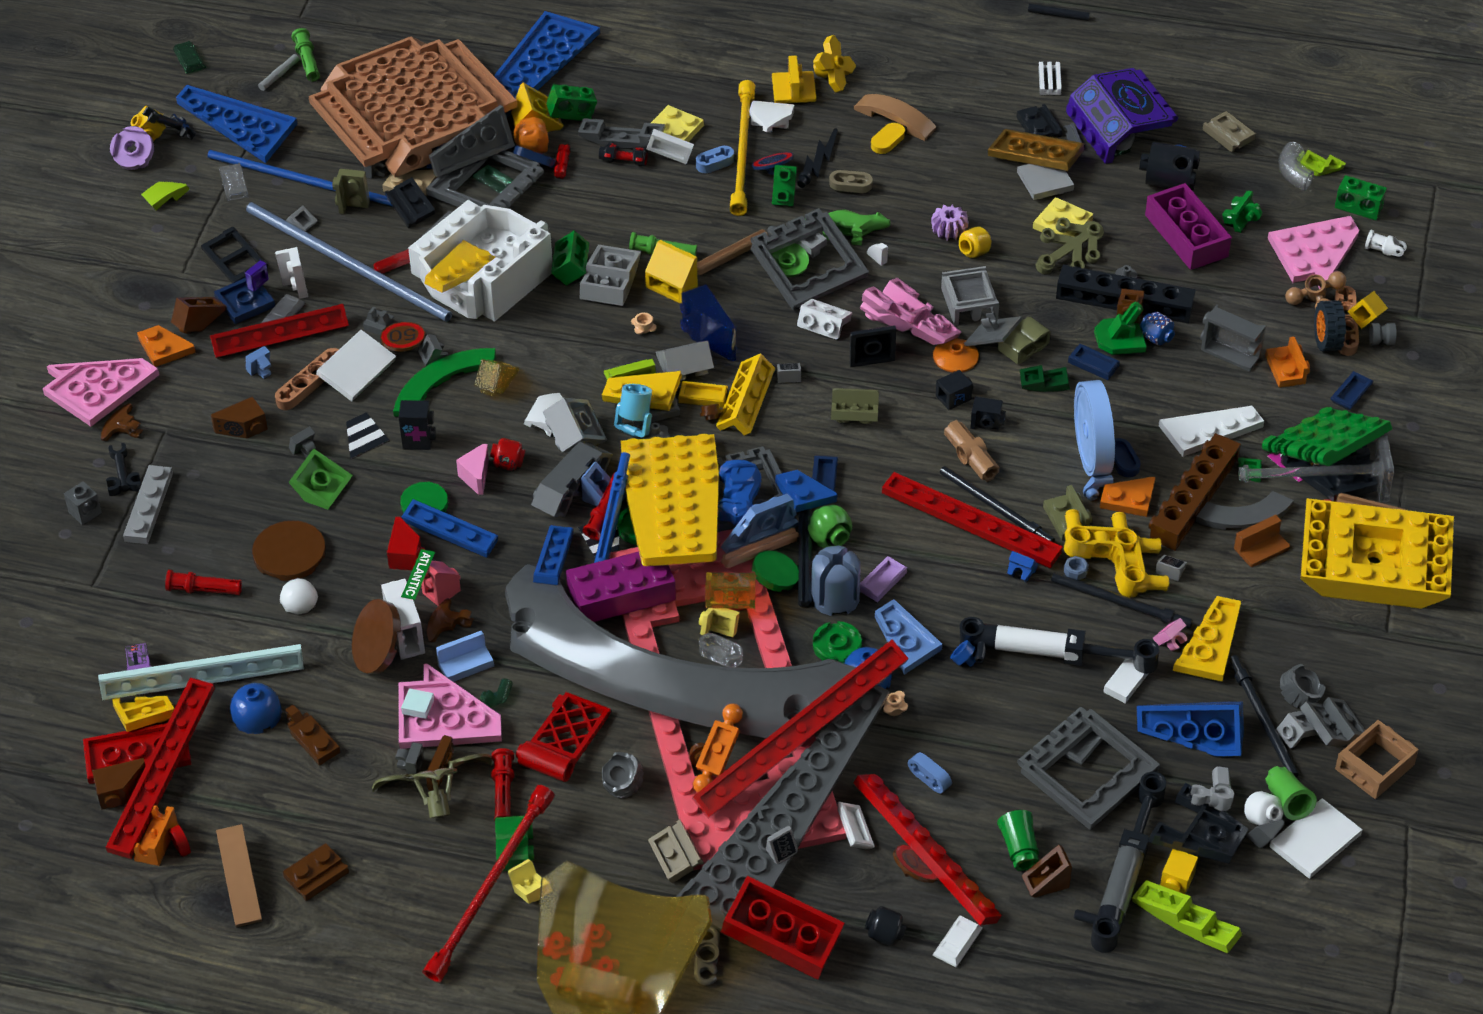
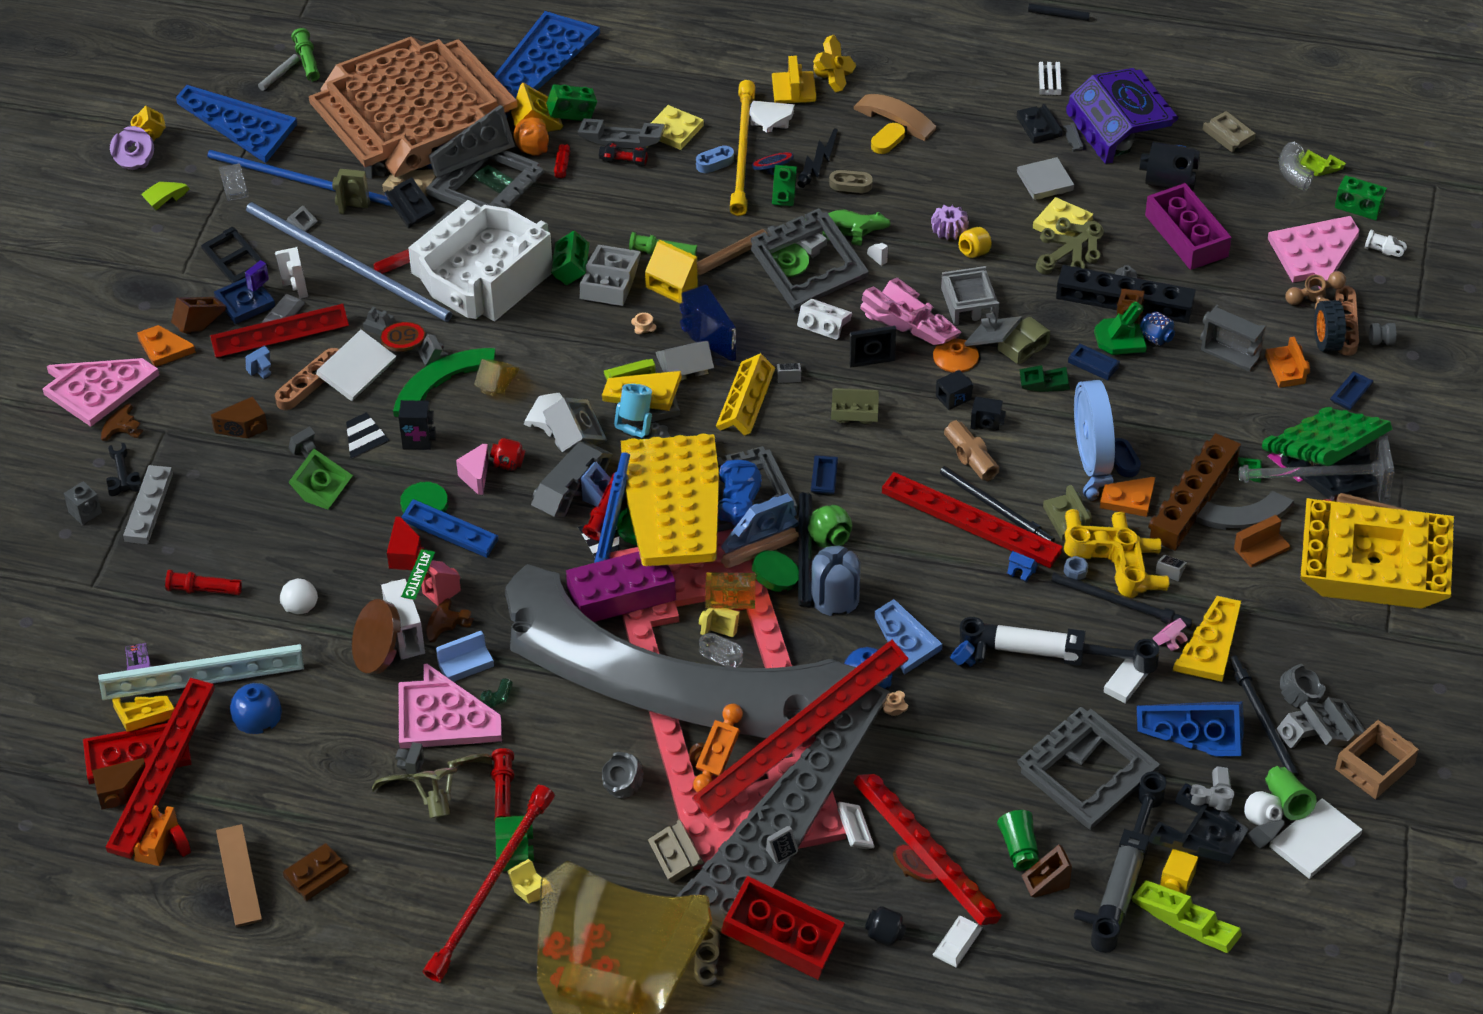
(173, 121): black bar -> none
(188, 57): clear green tile -> none
(289, 550): reddish brown tile -> none
(311, 736): reddish brown hinge -> none
(417, 703): light aqua tile -> none
(442, 755): reddish brown tile -> none
(457, 266): yellow wing -> none
(537, 157): dark blue tile -> none
(550, 757): red piece -> none
(553, 555): blue tile -> none
(670, 146): white tile -> none
(702, 393): yellow tile -> none
(711, 411): reddish brown plate -> none
(804, 490): blue wing -> none
(836, 641): green tile -> none
(882, 578): lavender tile -> none
(929, 772): medium blue beam -> none
(1036, 149): pearl gold tile -> none
(1191, 431): white wing -> none
(1242, 211): green hips -> none
(1367, 309): yellow brick -> none

